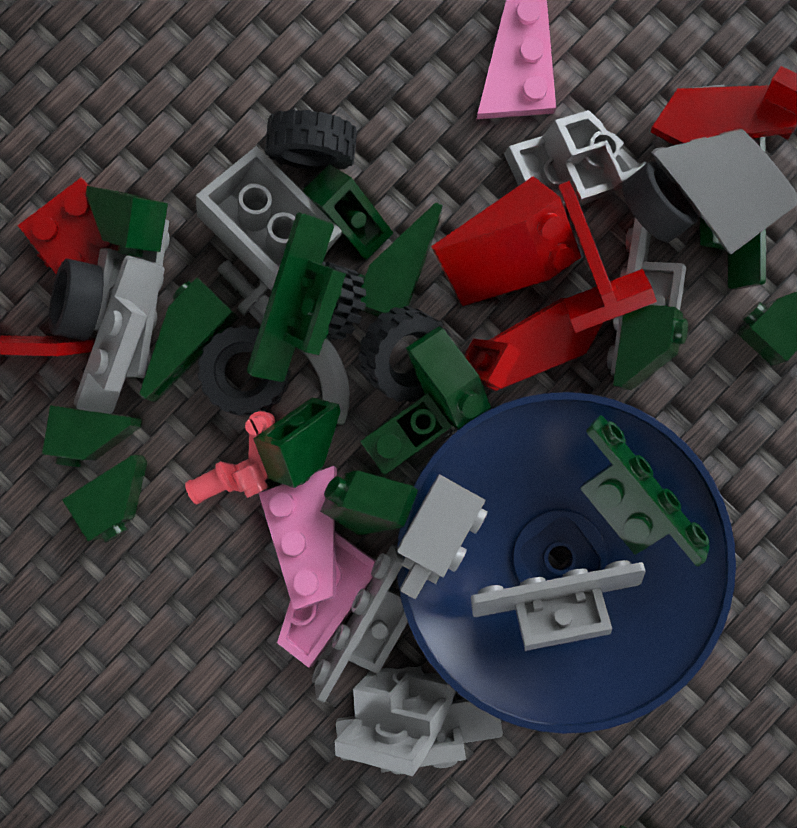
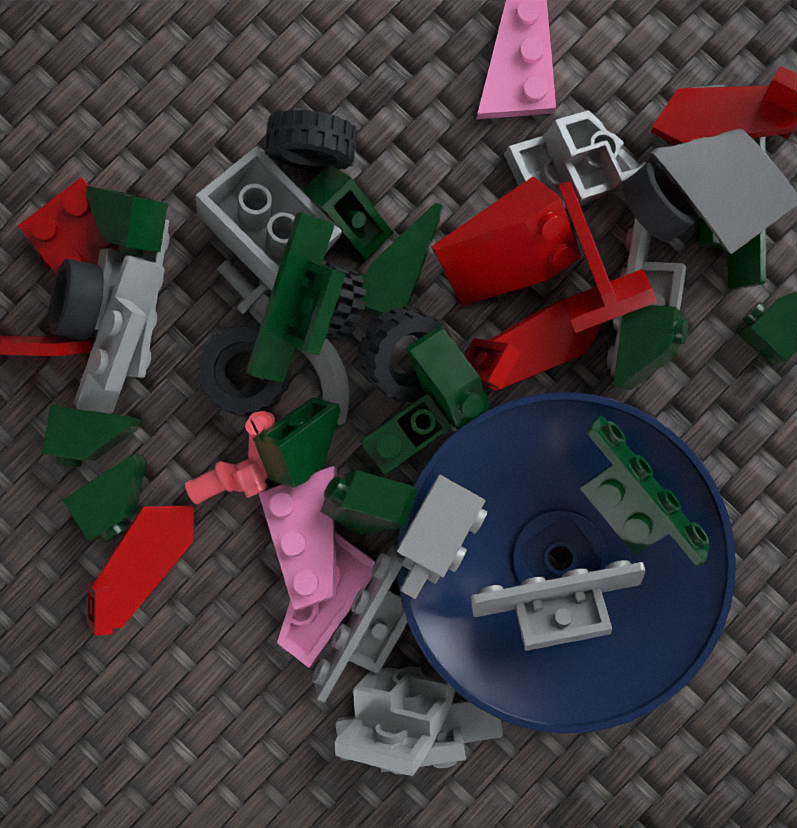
(138, 565): none -> red piece
(185, 331): dark green slope -> none

